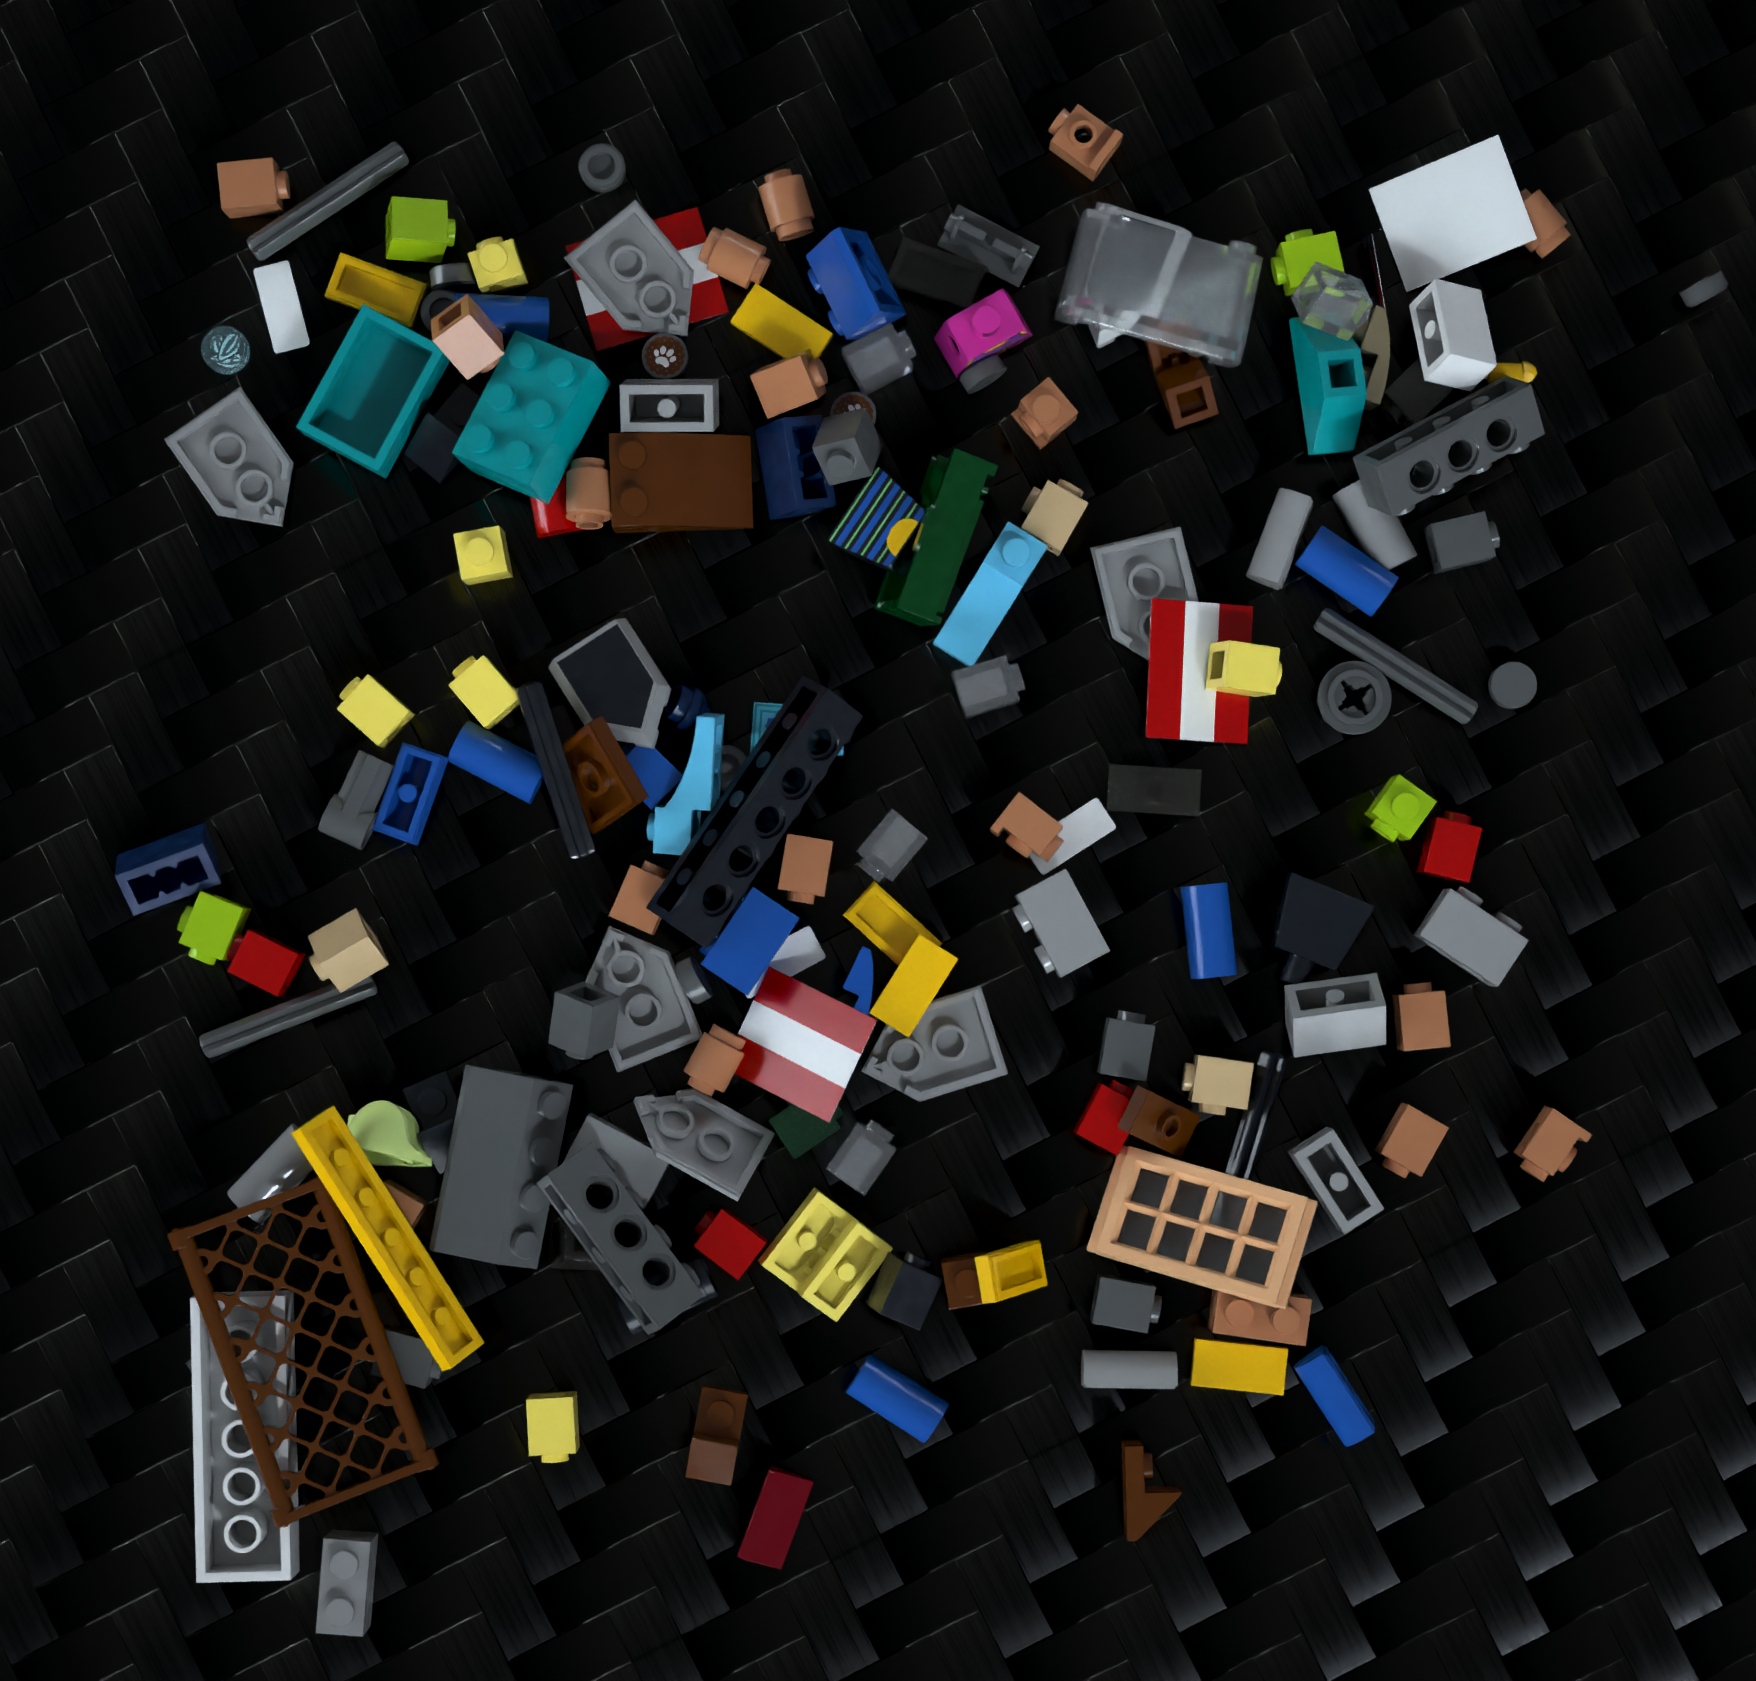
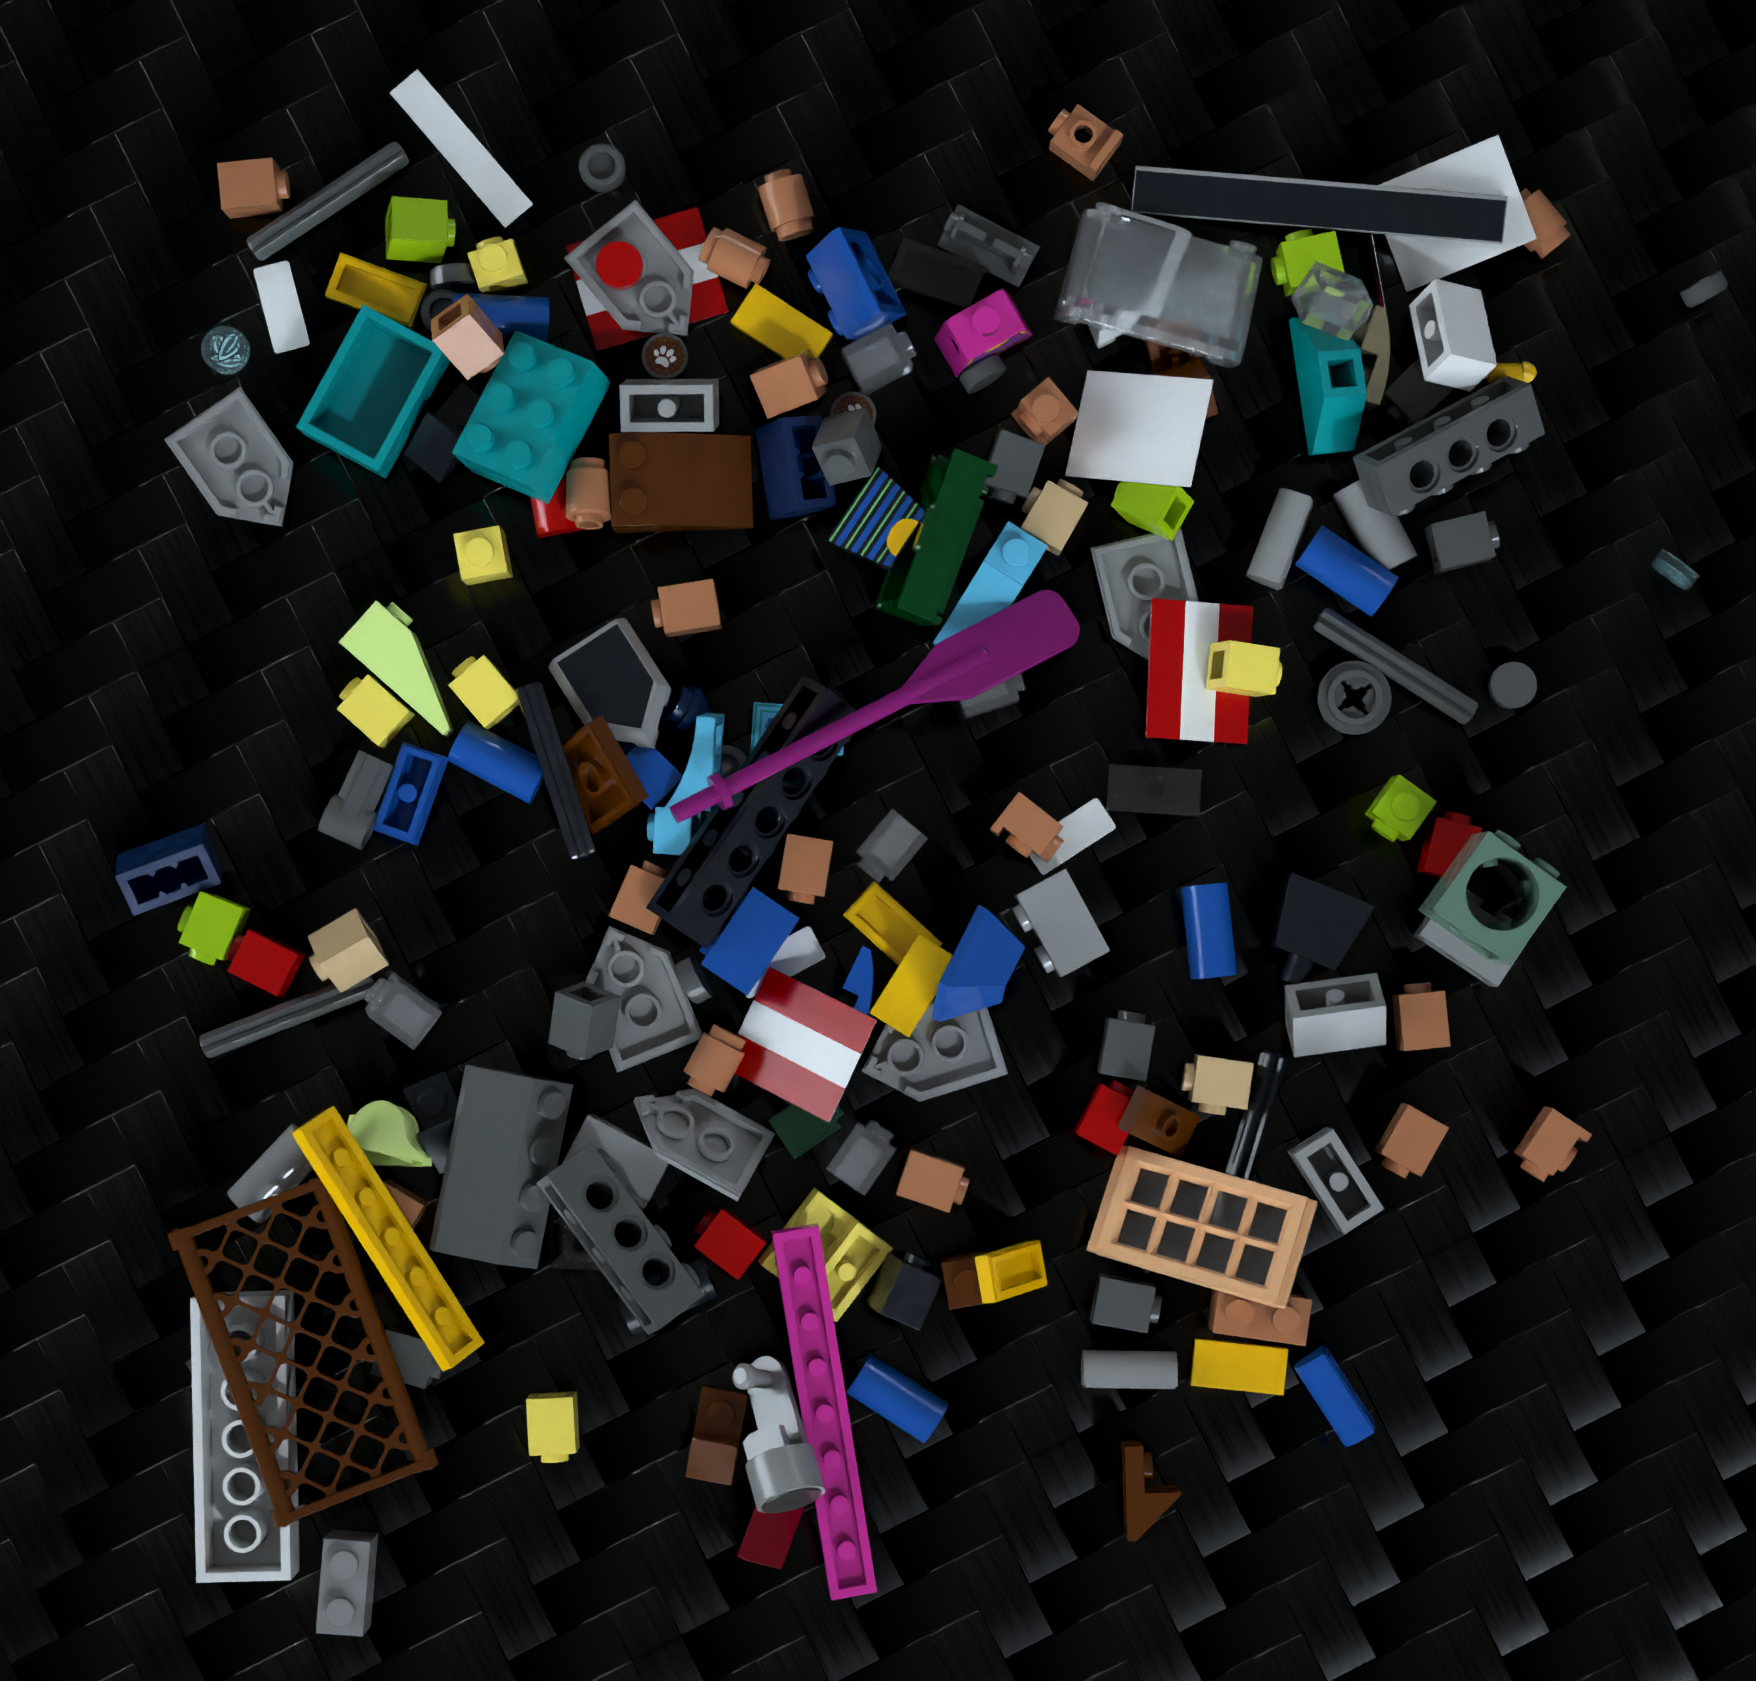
(396, 657): none -> yellowish green slope
(401, 1009): none -> clear brick
(461, 148): none -> white sticker
(619, 265): none -> red tile
(687, 608): none -> nougat brick
(779, 1459): none -> light grey piece
(824, 1409): none -> dark pink plate
(932, 1181): none -> nougat brick
(952, 671): none -> magenta piece
(977, 968): none -> blue slope
(1017, 466): none -> dark grey brick
(1139, 428): none -> white sticker
(1153, 506): none -> lime brick
(1319, 204): none -> black tile
(1450, 905): none -> sand green brick
(1675, 570): none -> clear light blue tile

